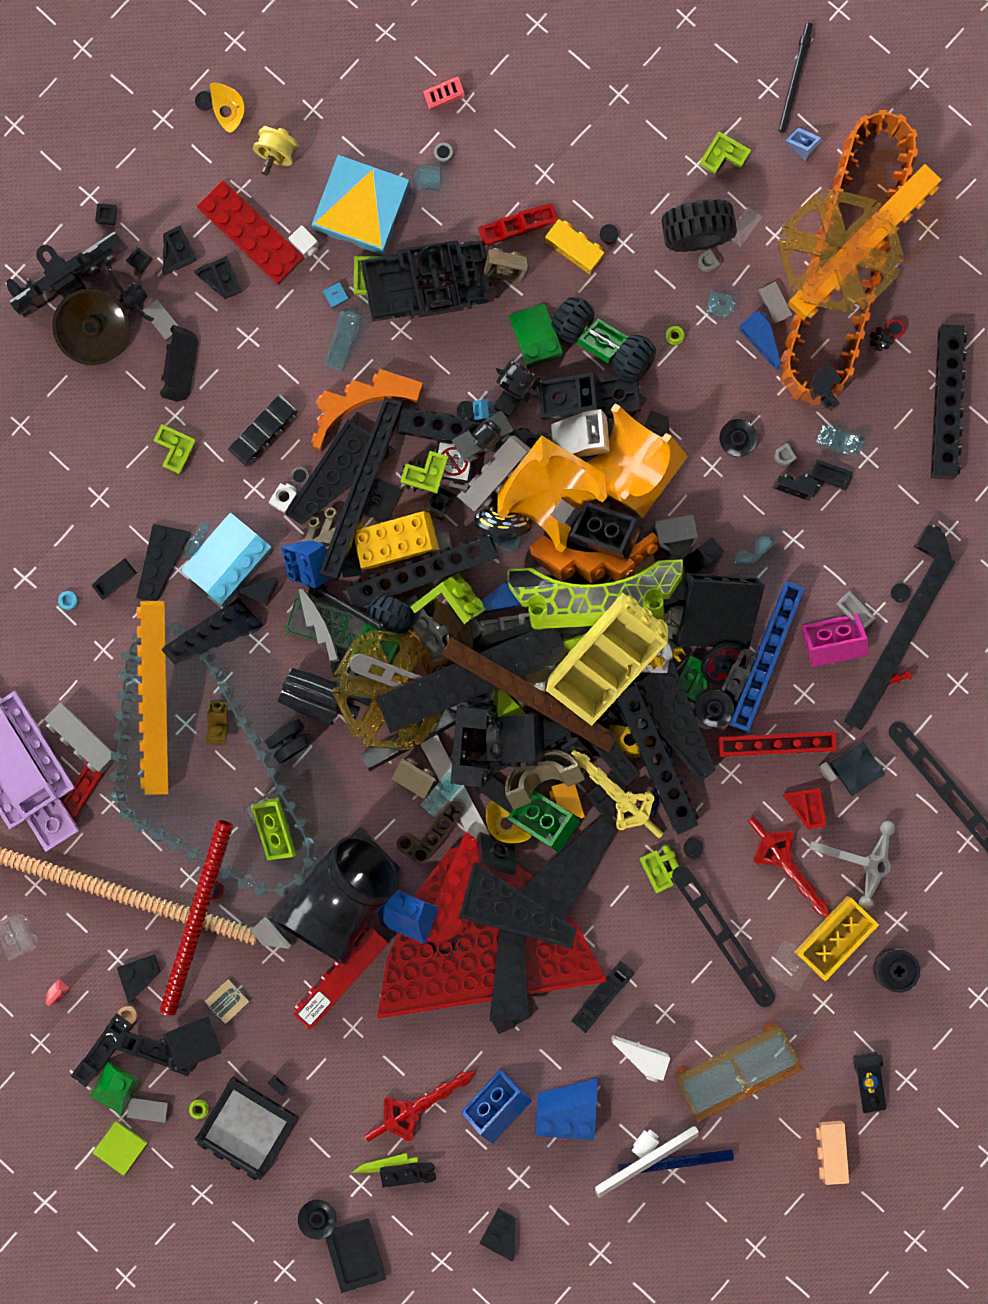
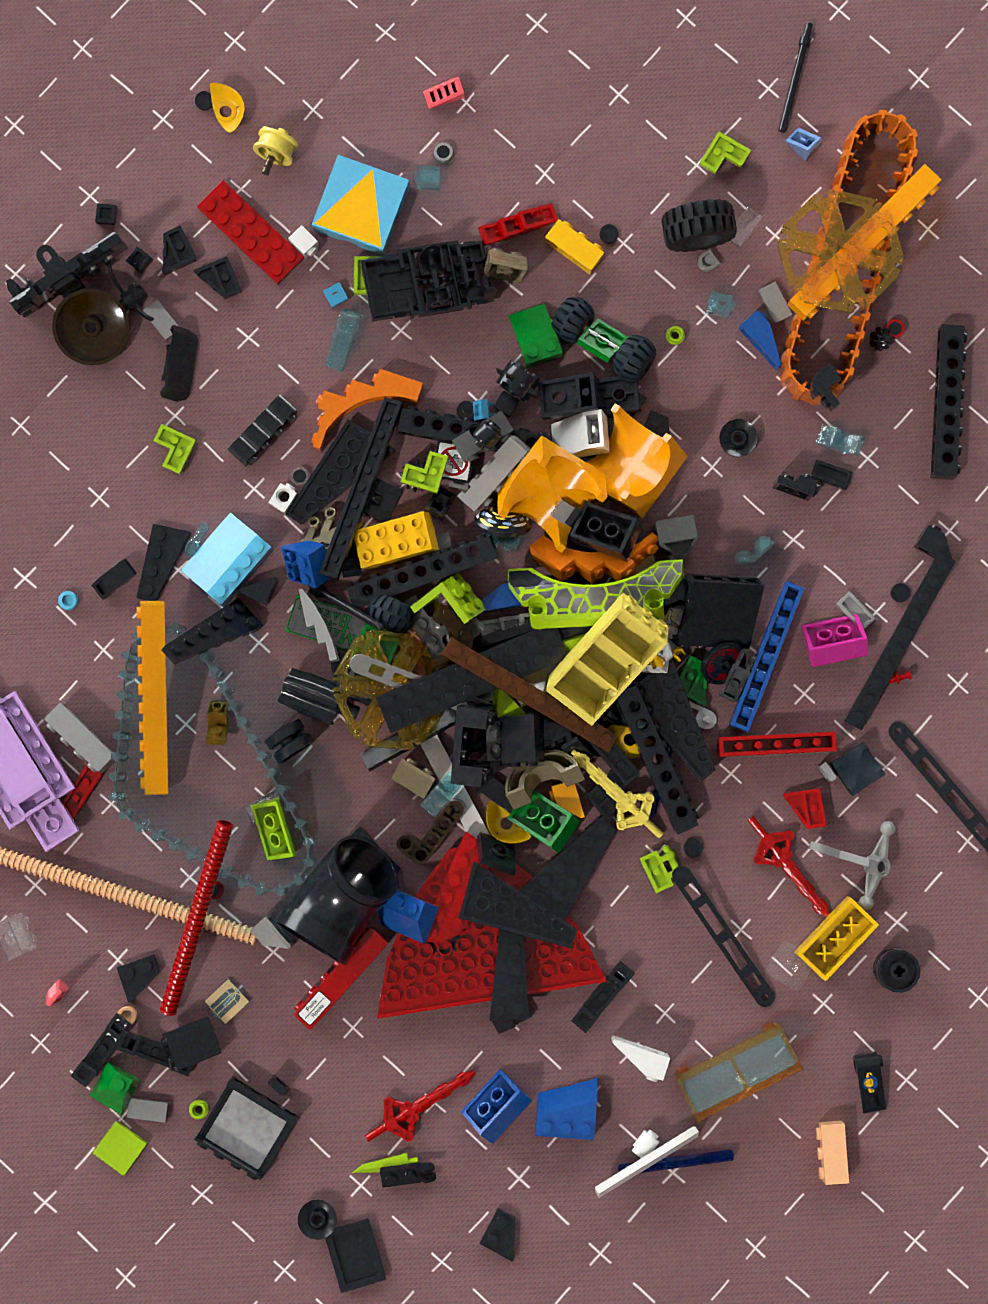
(702, 556): black slope -> none
(721, 702): black dish -> none
(784, 455): light grey tile -> none

